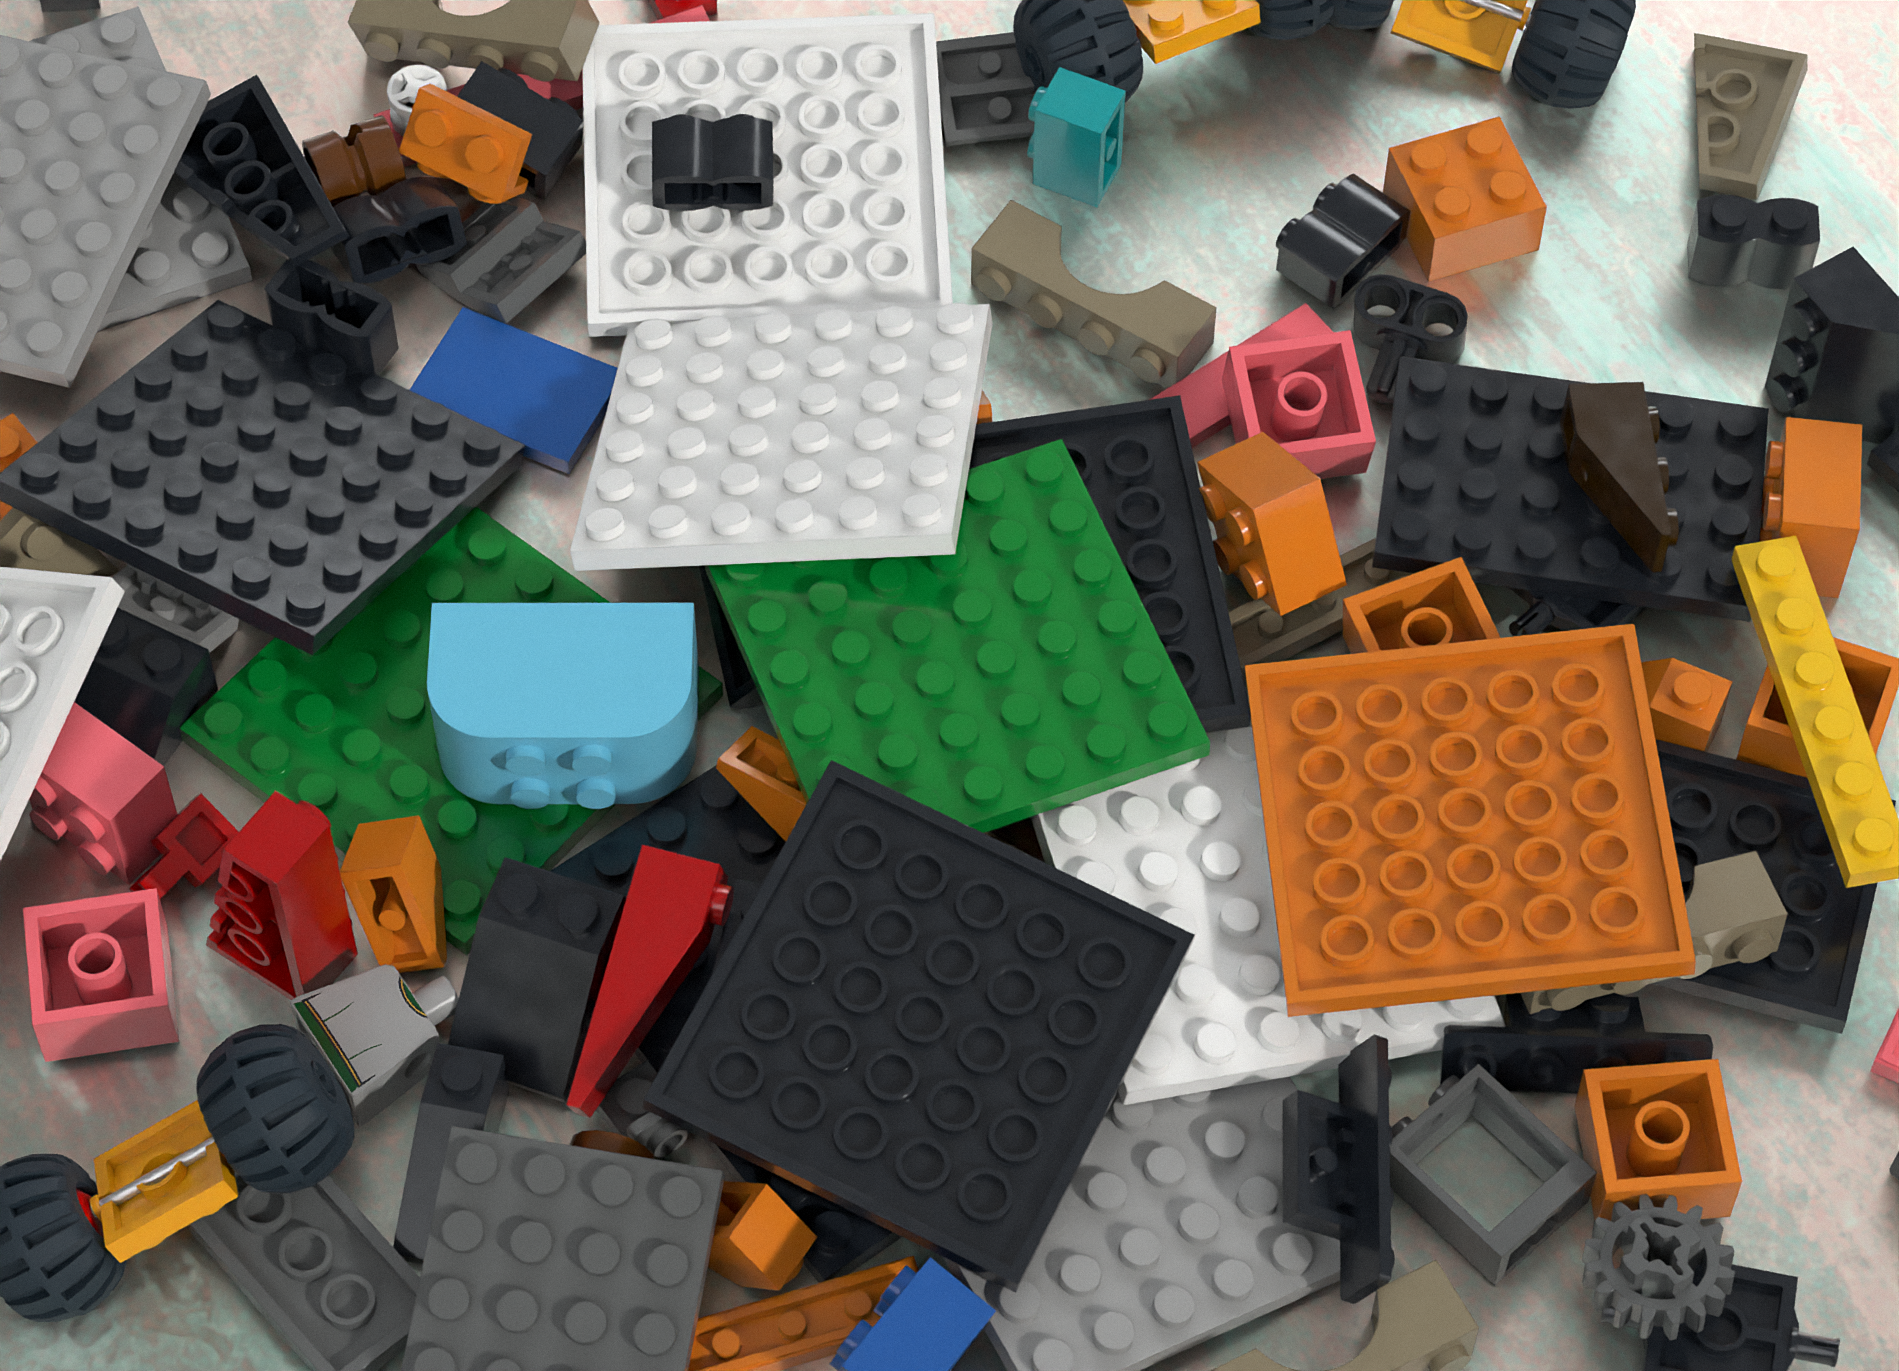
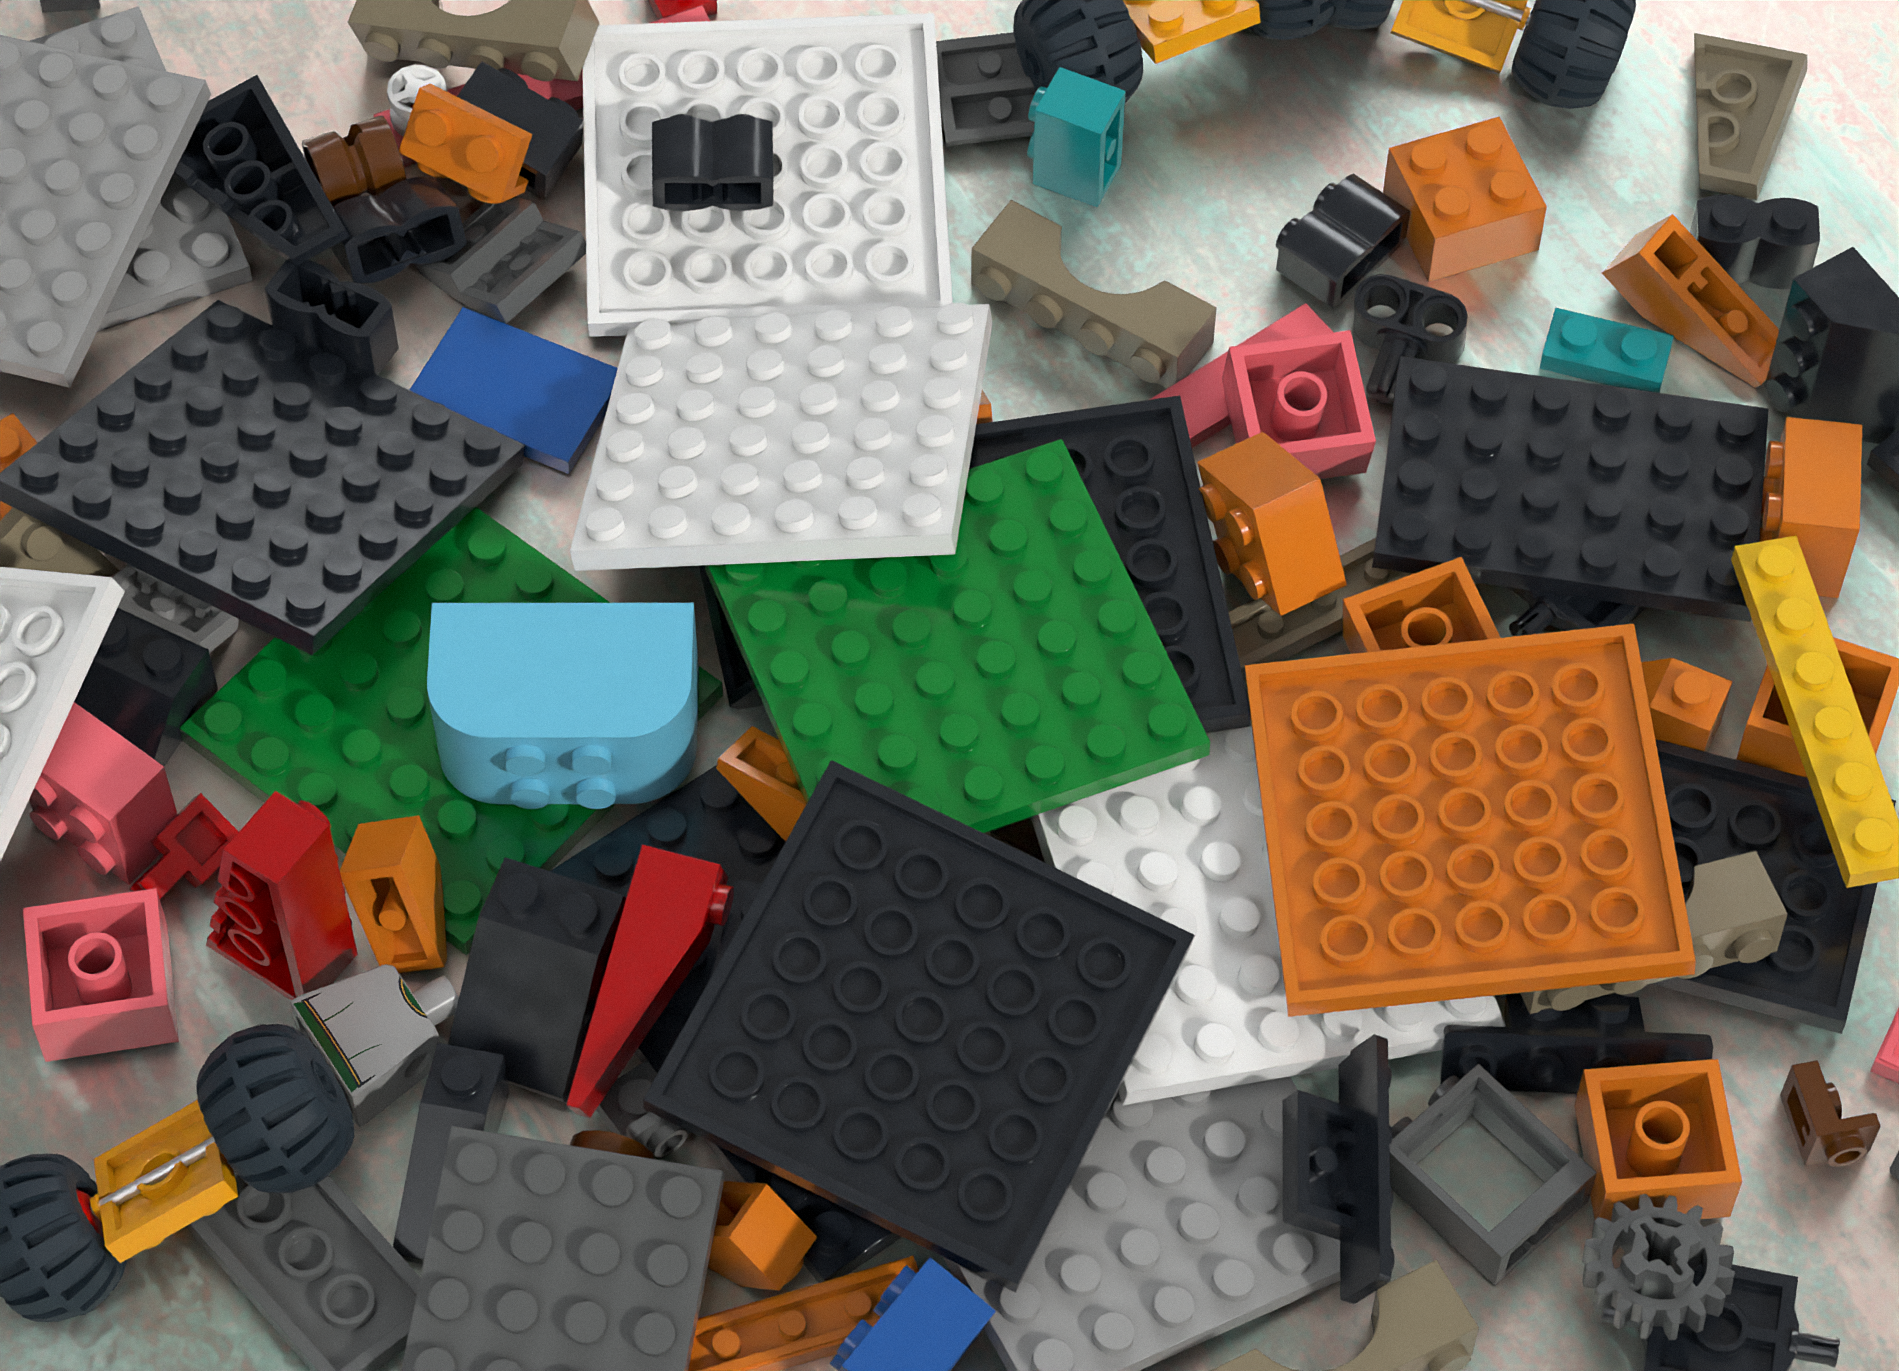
(1606, 351): none -> teal plate
(1614, 459): dark brown slope -> none
(1692, 297): none -> orange slope
(1817, 1119): none -> reddish brown bracket

